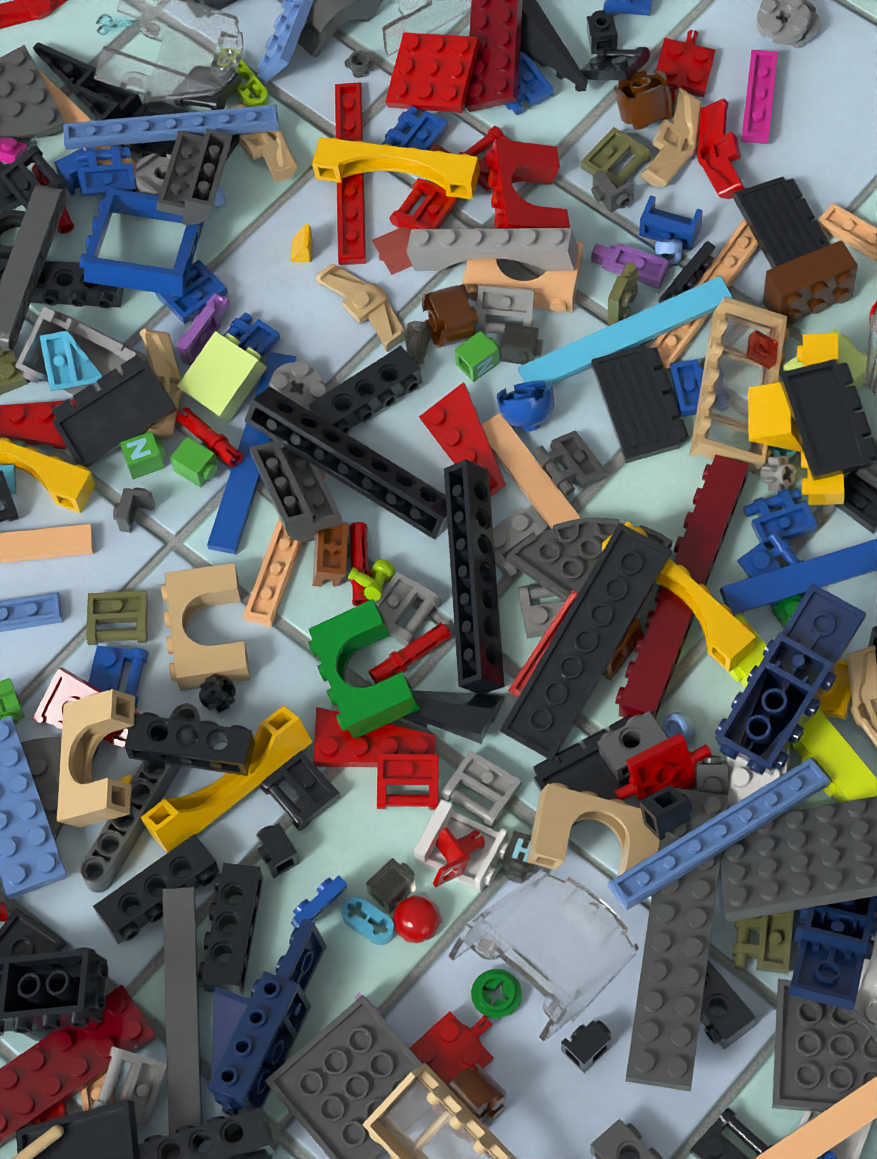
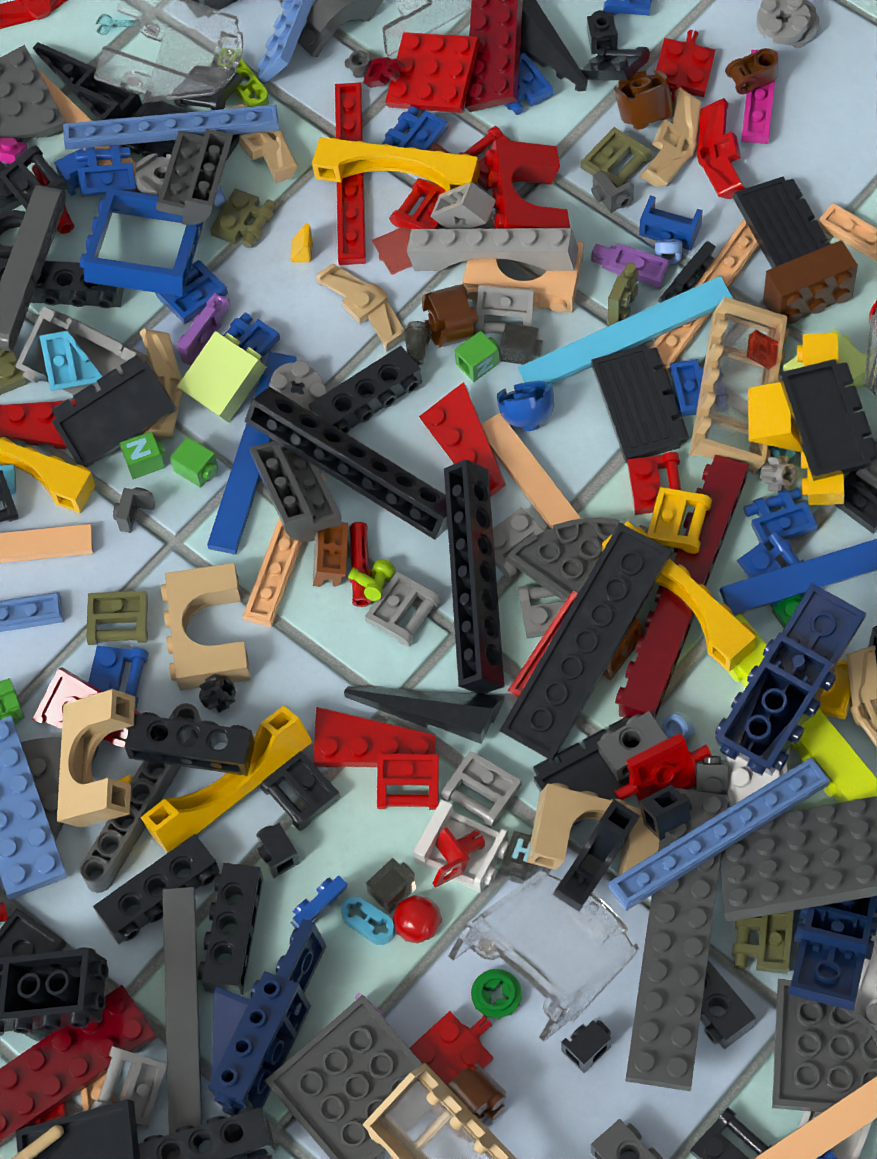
(215, 442): red pin -> none
(236, 215): none -> olive plate
(335, 644): green arch -> none
(382, 71): none -> dark red plate
(405, 657): red pin -> none
(463, 207): none -> light grey brick
(576, 457): dark grey plate -> none
(596, 855): none -> black arch
(646, 481): none -> red plate
(669, 516): none -> yellow plate
(753, 70): none -> reddish brown piece

